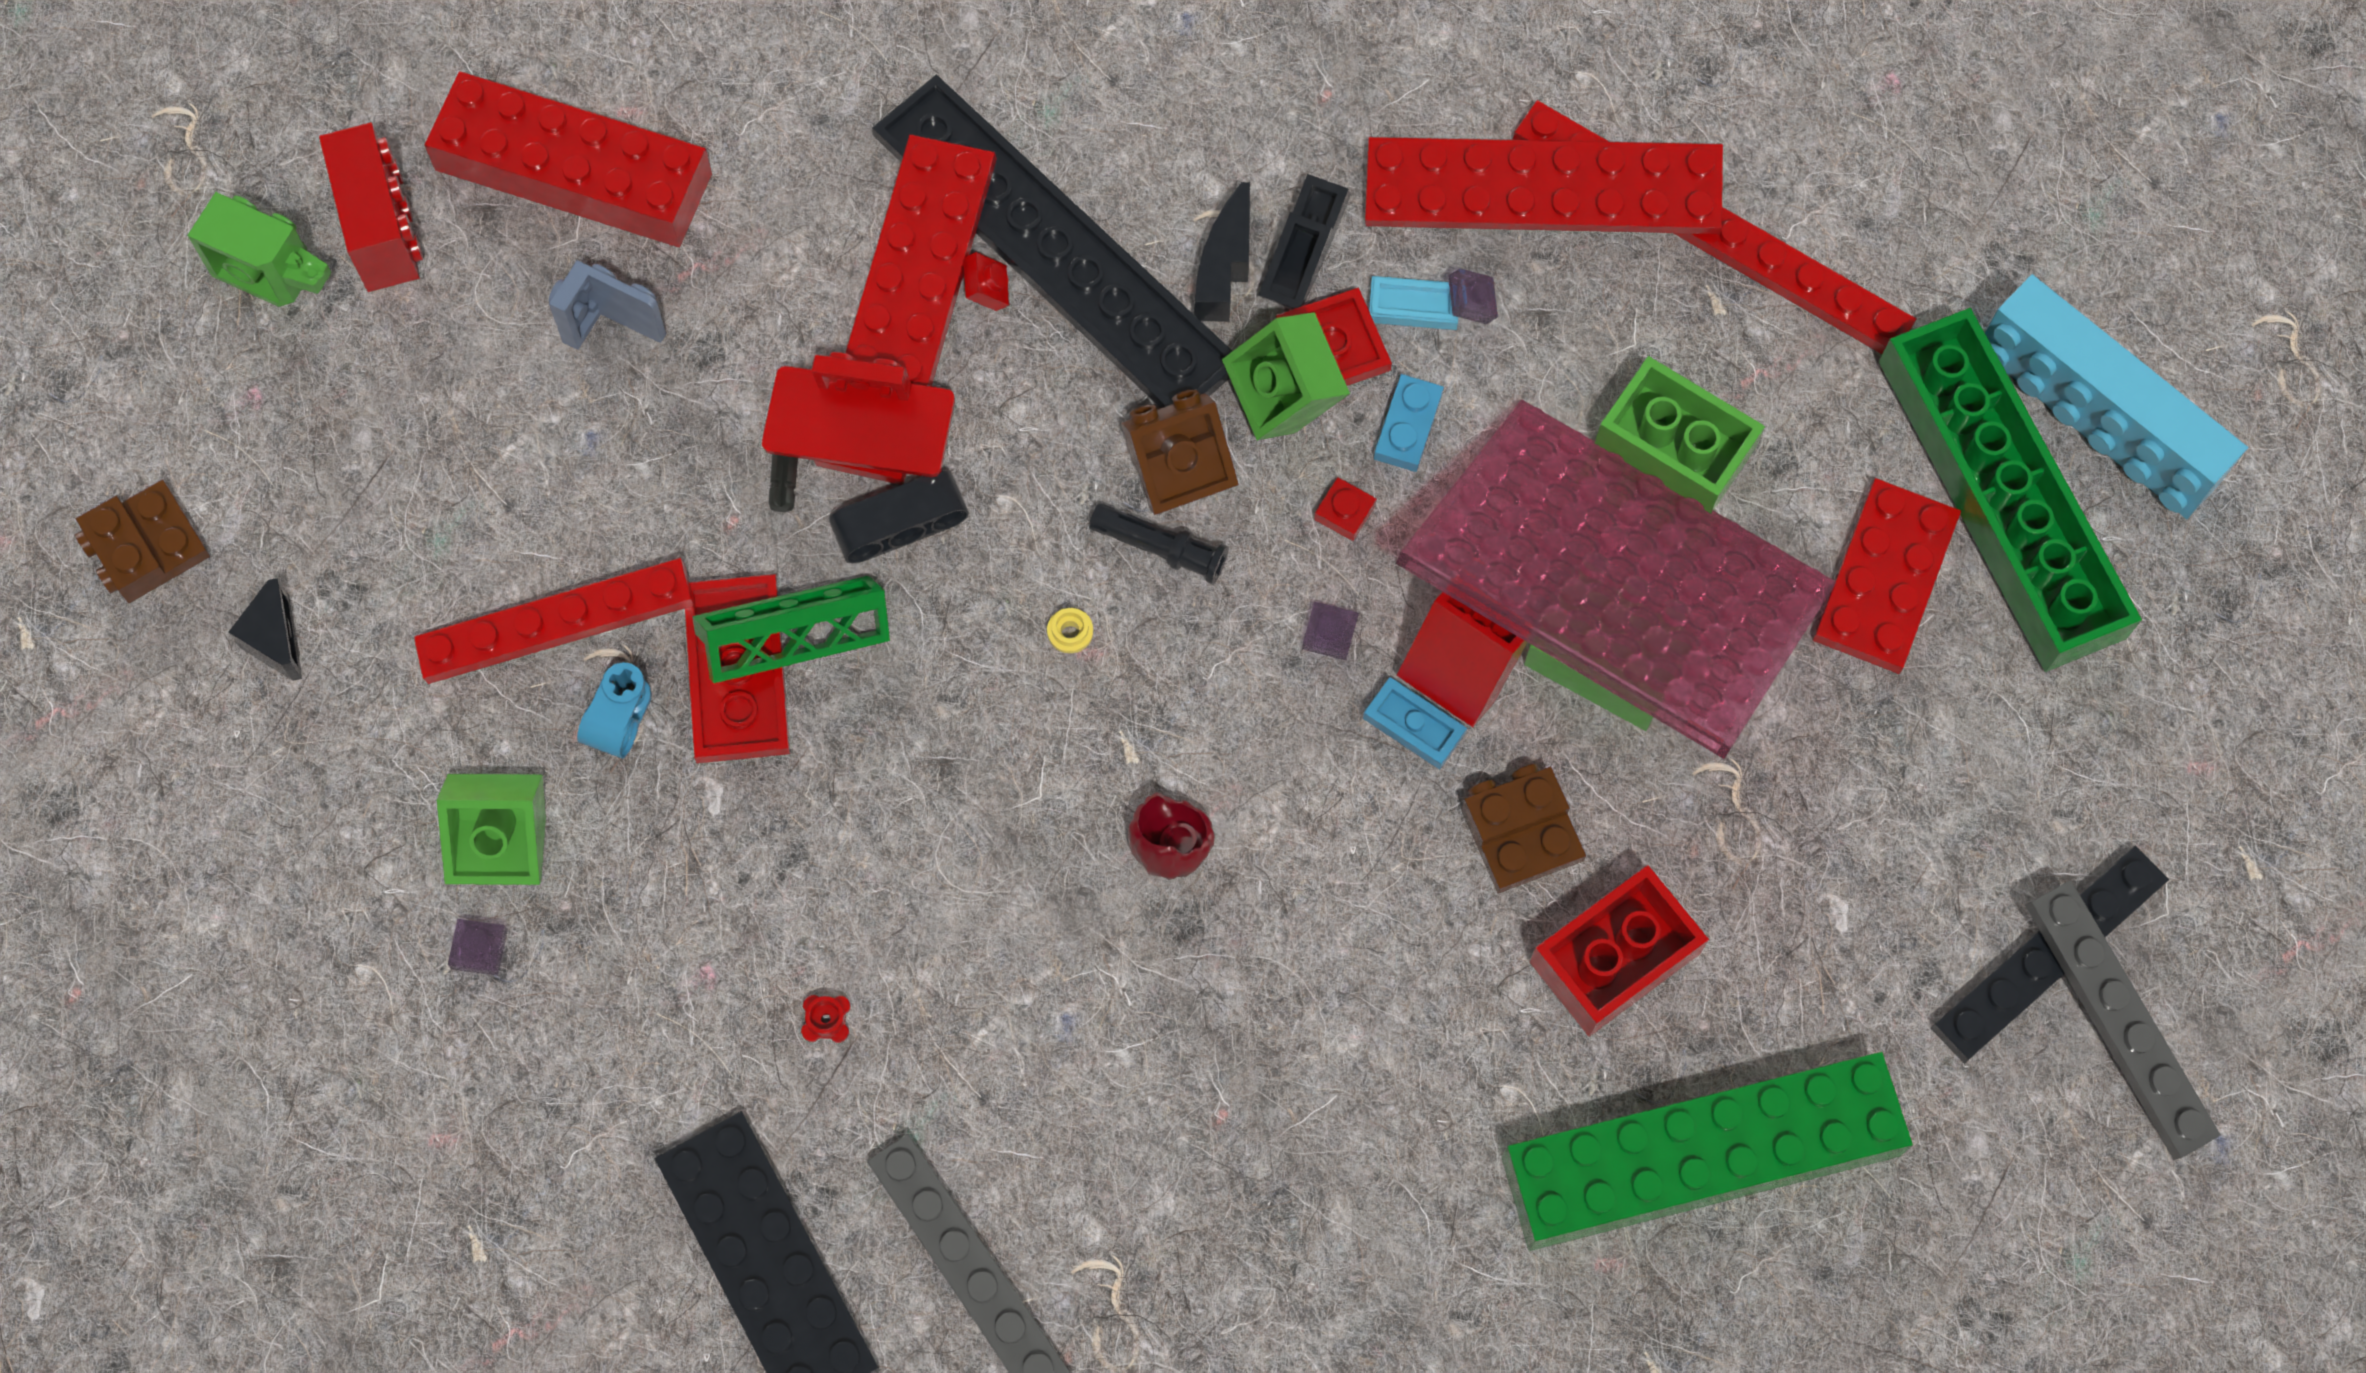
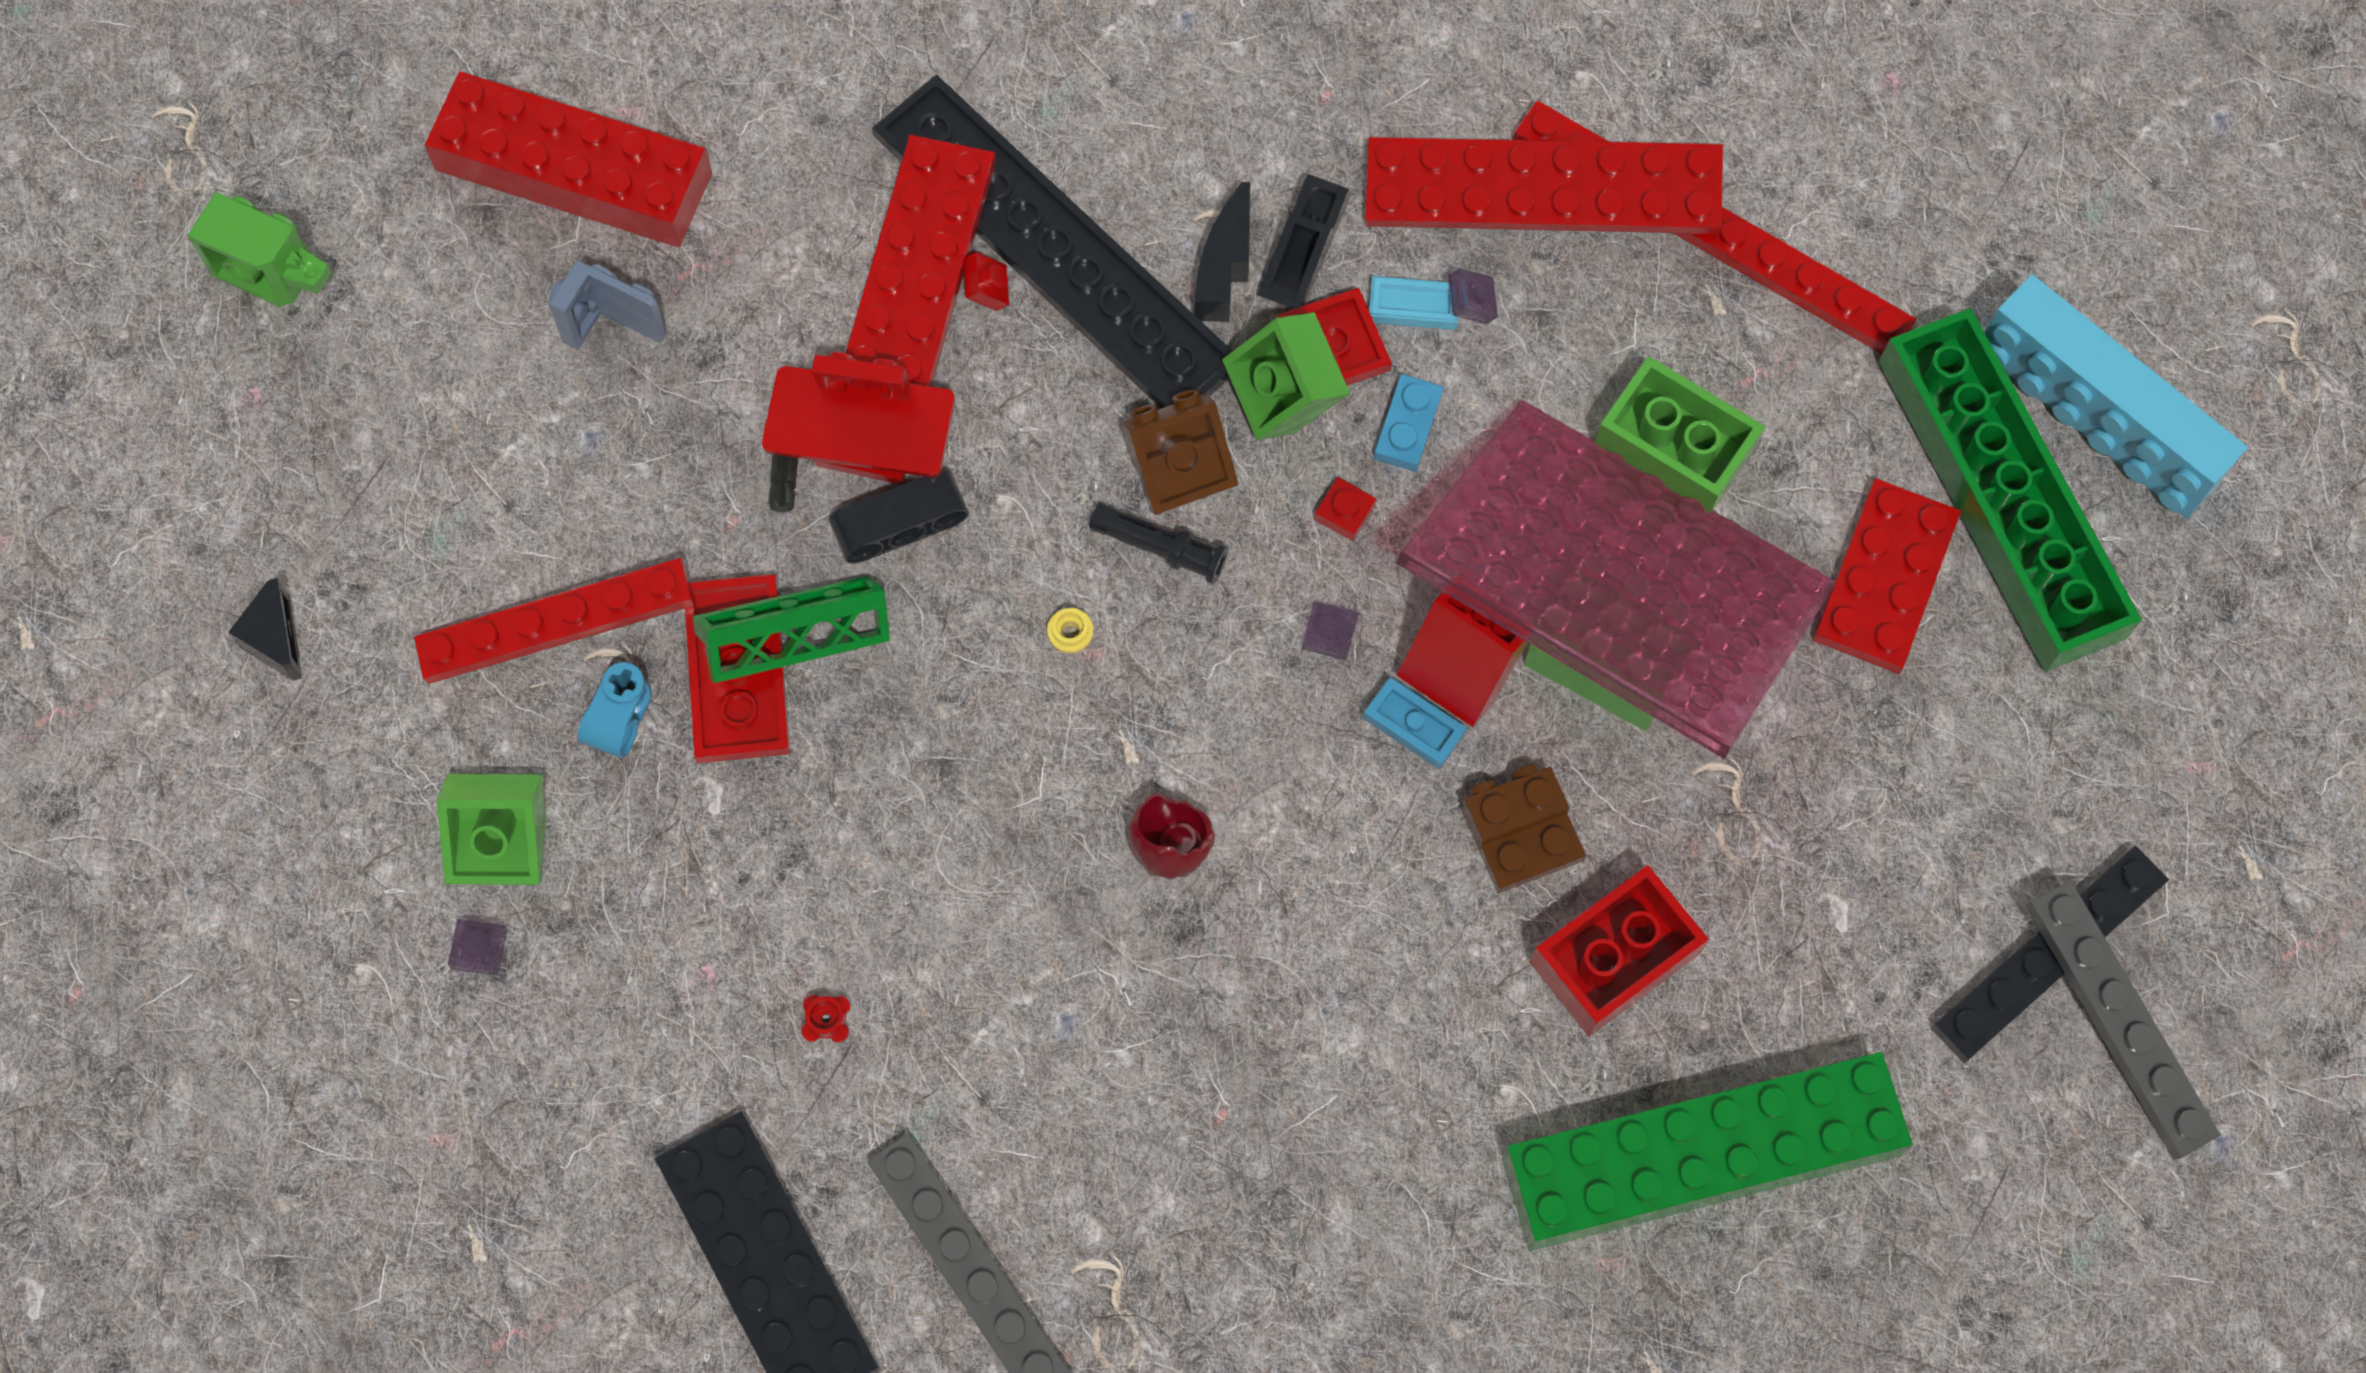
(140, 541): reddish brown plate -> none
(371, 206): red brick -> none

